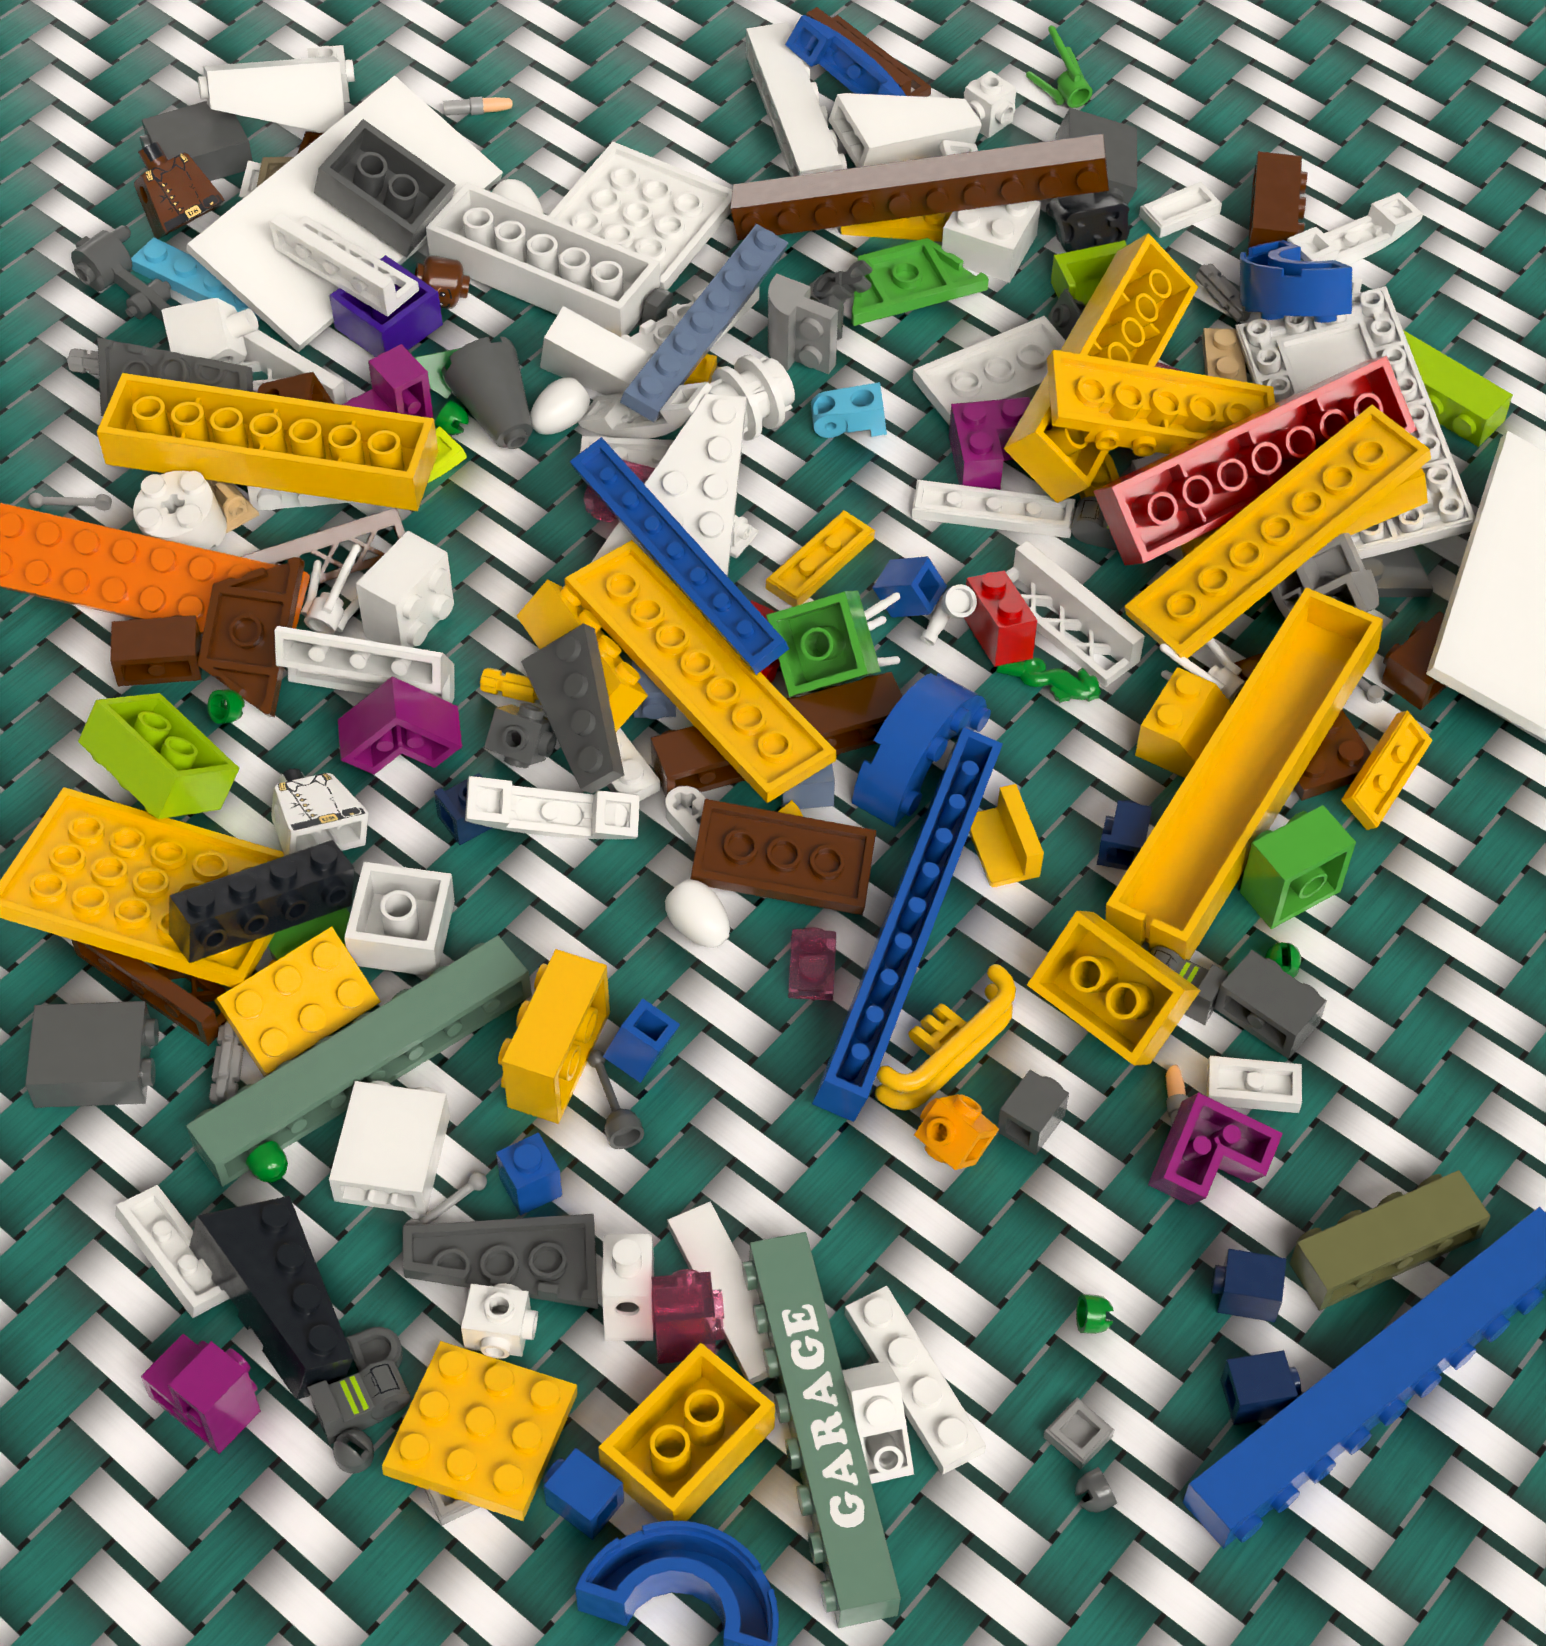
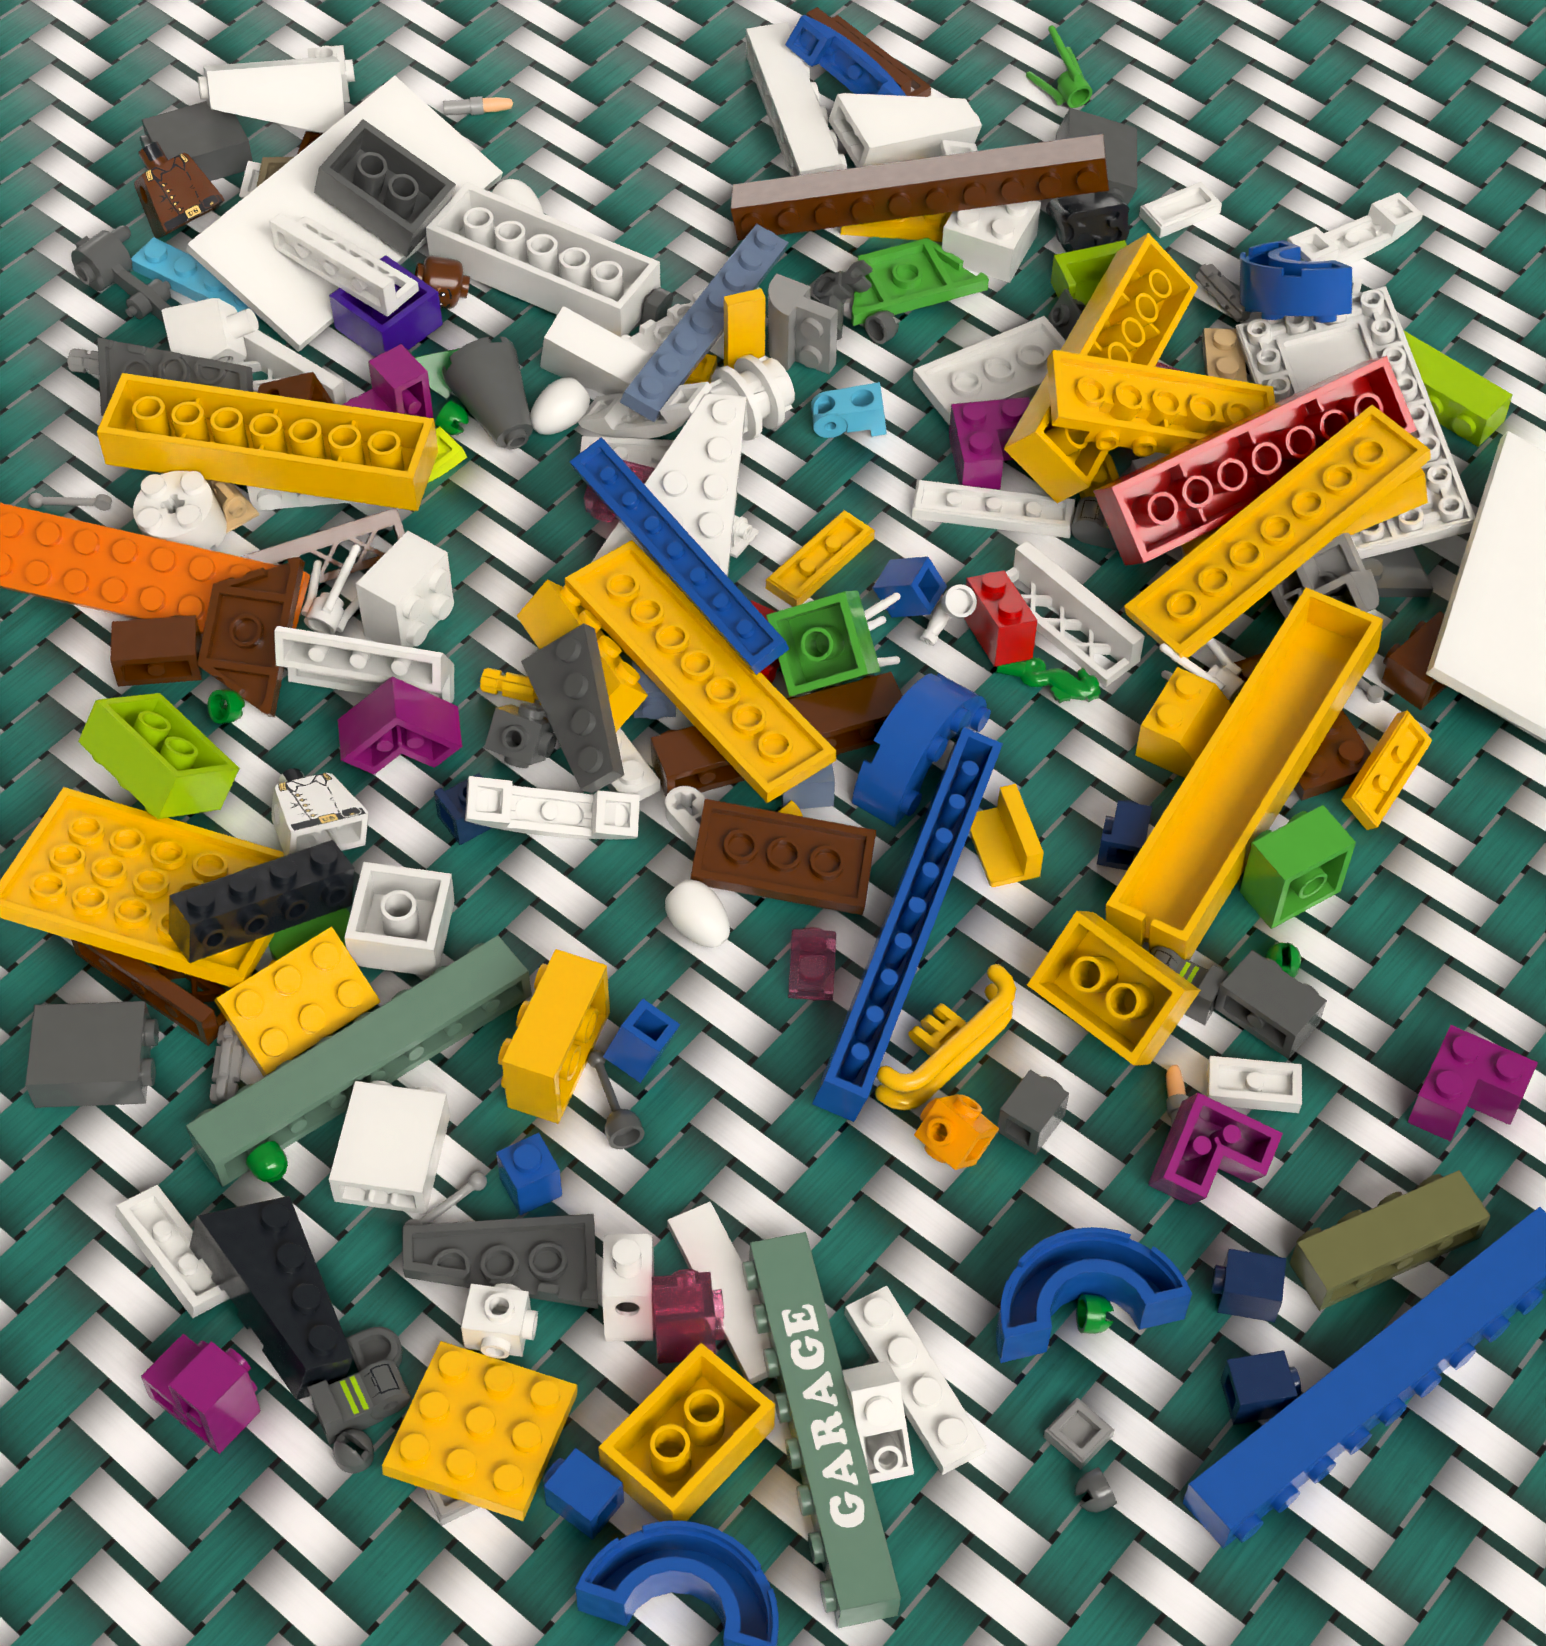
(646, 208): white plate -> none
(744, 325): none -> yellow tile
(878, 320): none -> dark grey hinge
(992, 101): white brick -> none
(1086, 1263): none -> blue brick
(1276, 198): reddish brown brick -> none
(1471, 1075): none -> magenta brick

